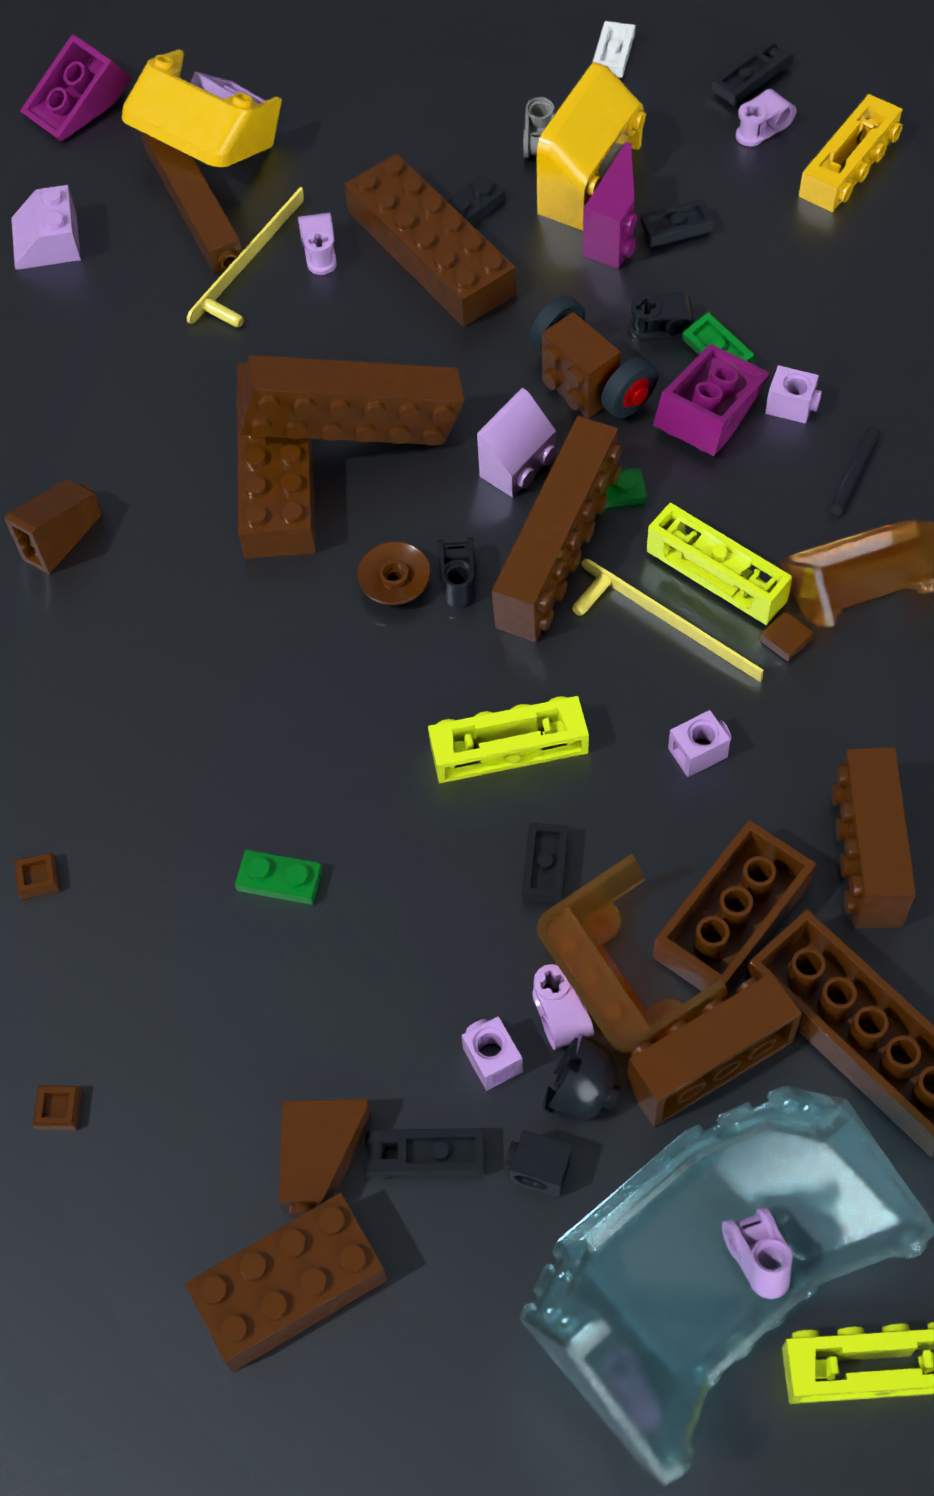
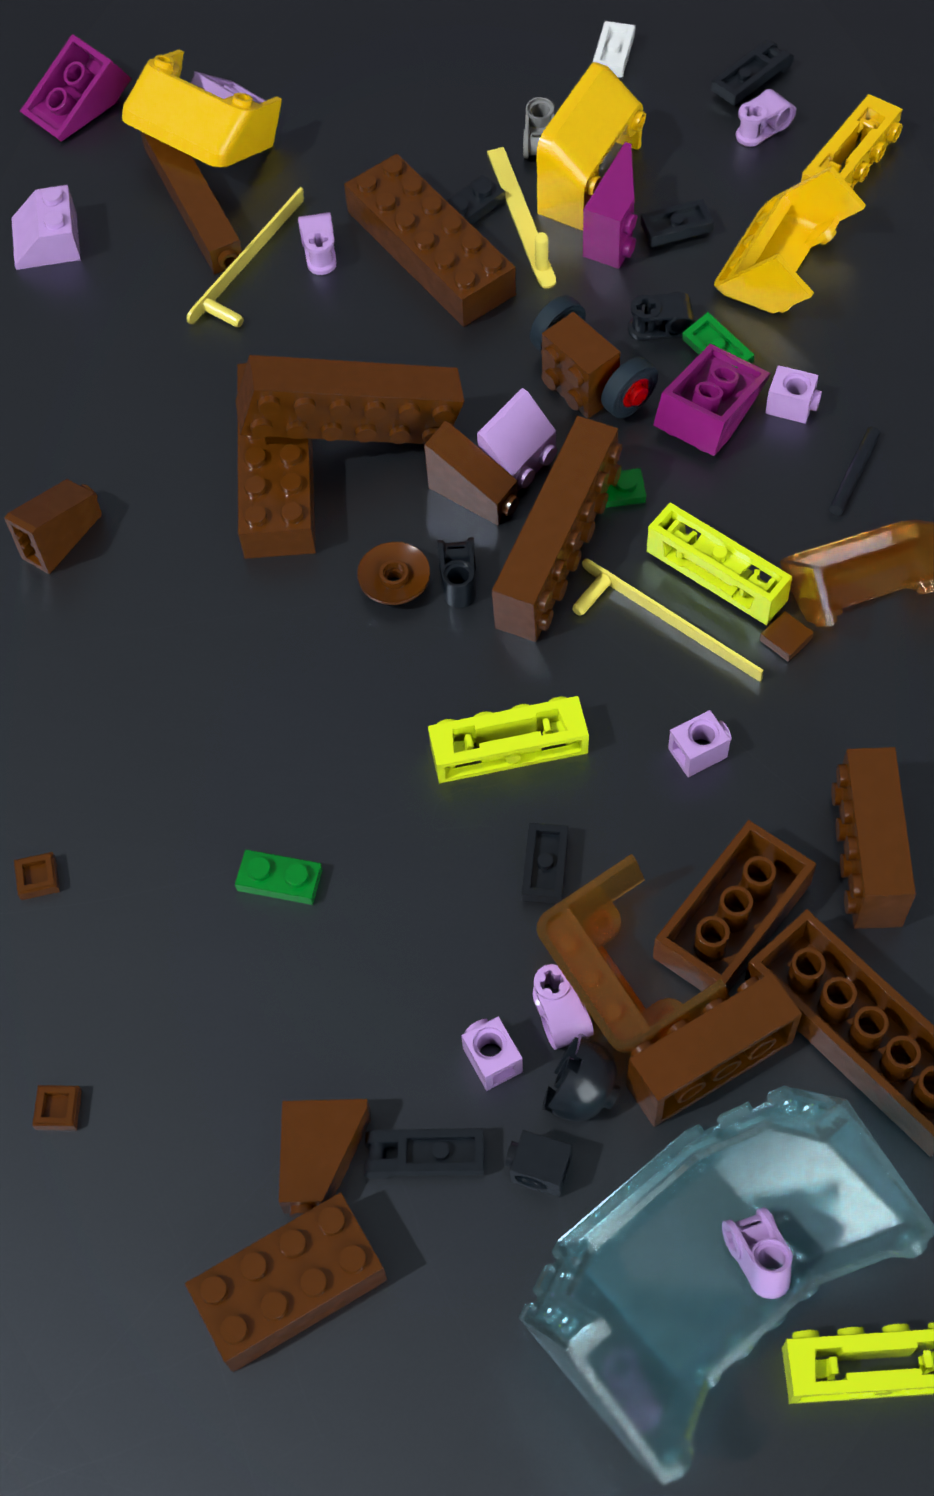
(469, 475): none -> reddish brown slope
(534, 243): none -> light yellow piece
(780, 237): none -> yellow windscreen

